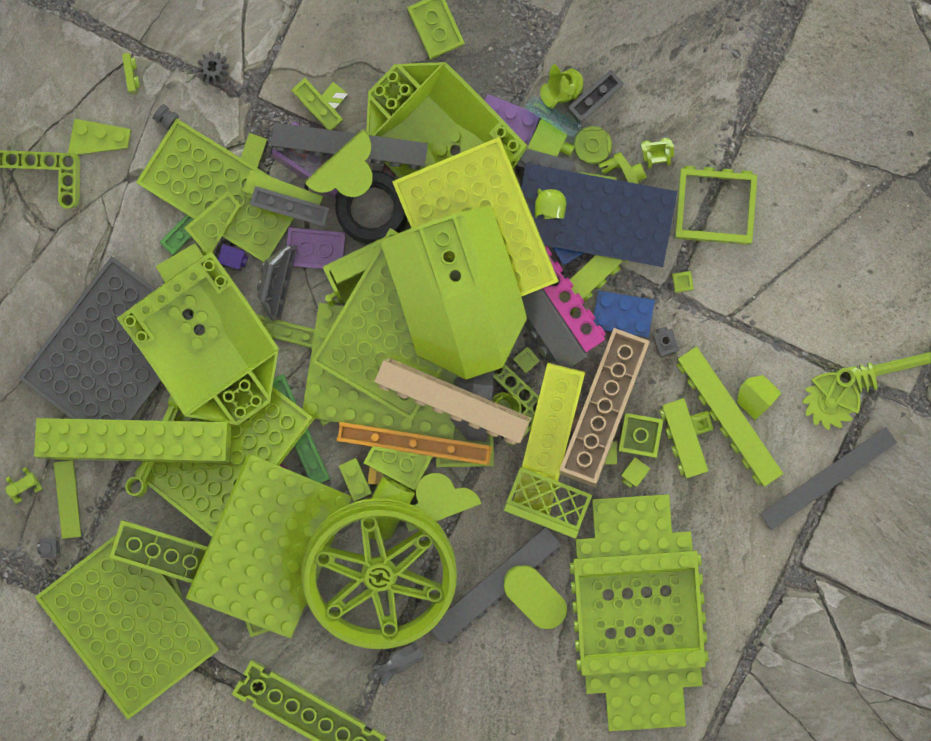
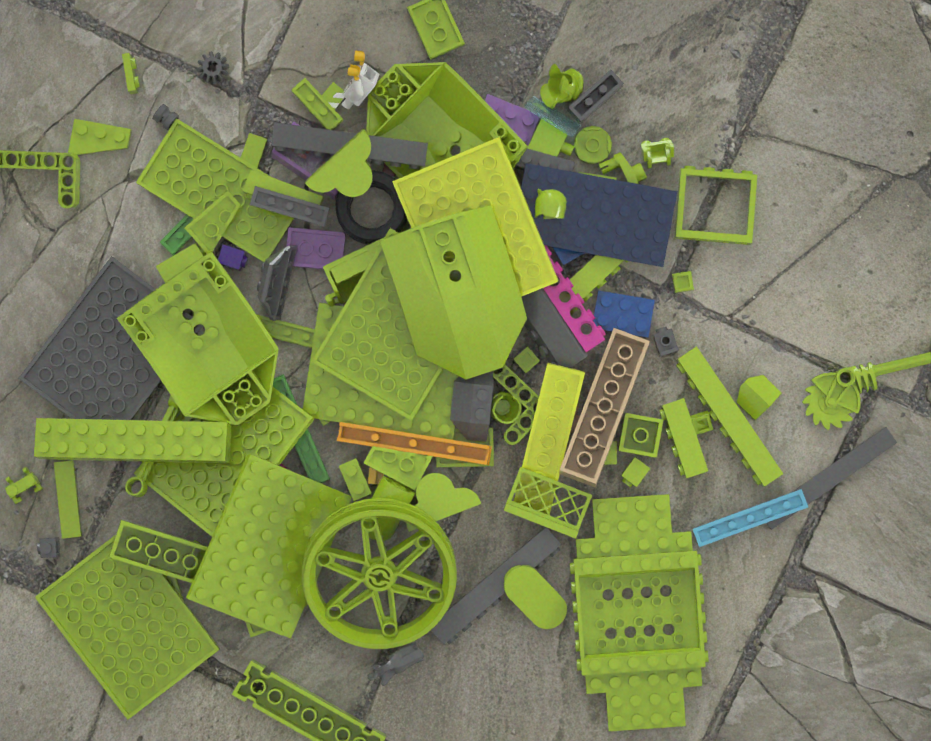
(362, 82): none -> white torso
(452, 400): tan brick -> none
(750, 517): none -> medium azure plate

